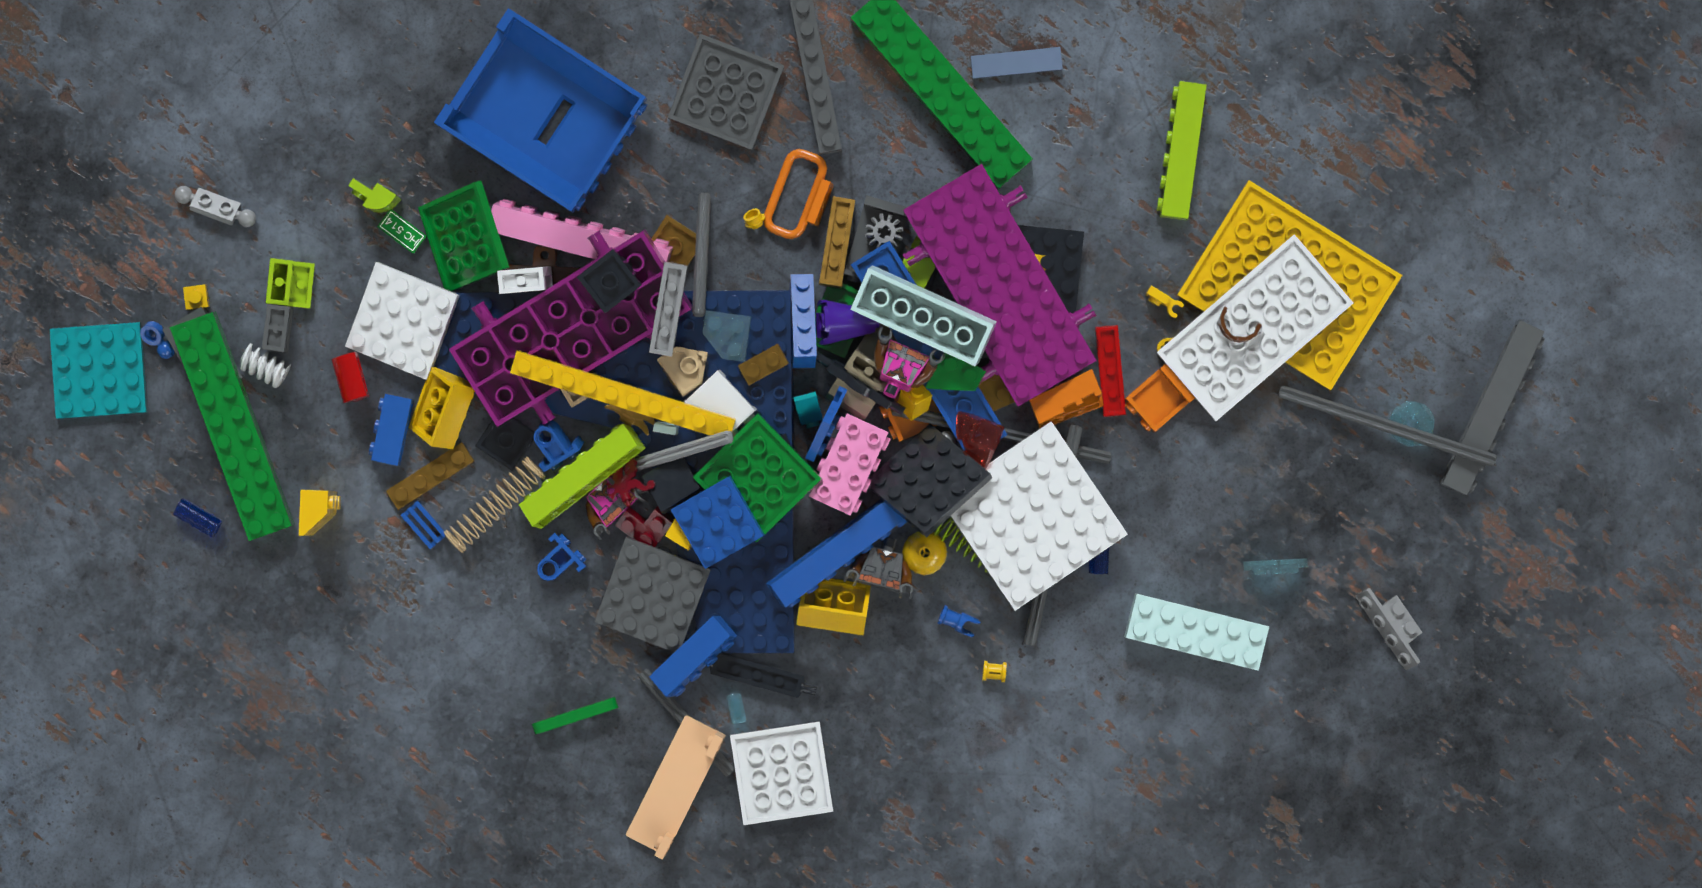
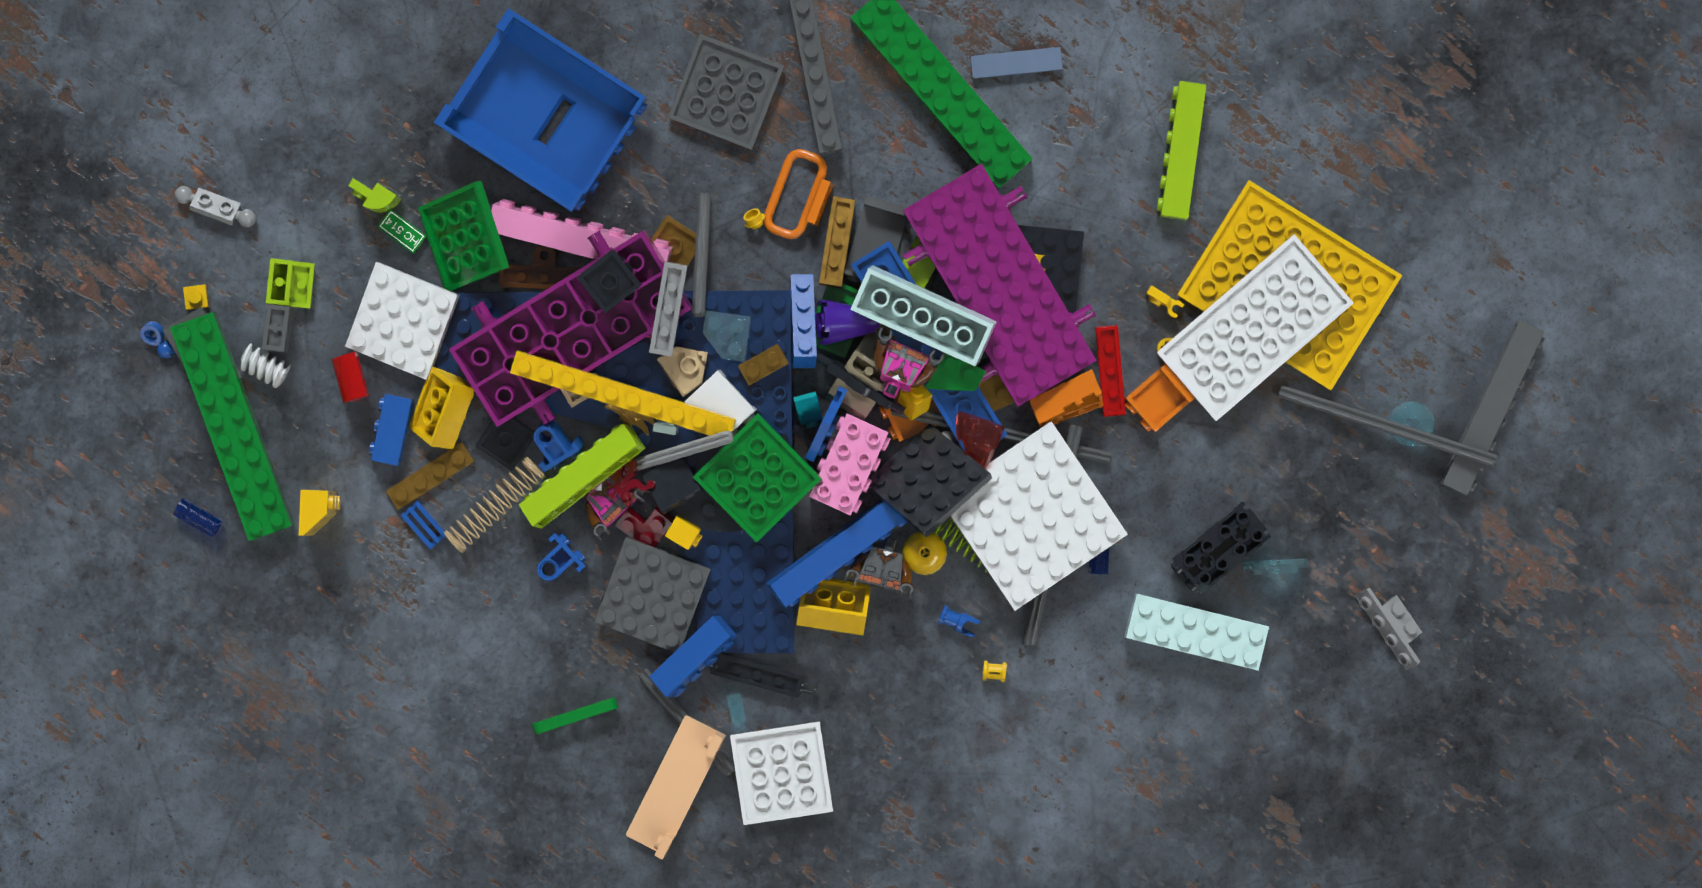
(98, 370): teal plate -> none
(524, 279): white panel -> none
(717, 522): blue plate -> none
(880, 226): light grey gear -> none
(1220, 548): none -> black brick
(1229, 336): reddish brown helmet -> none

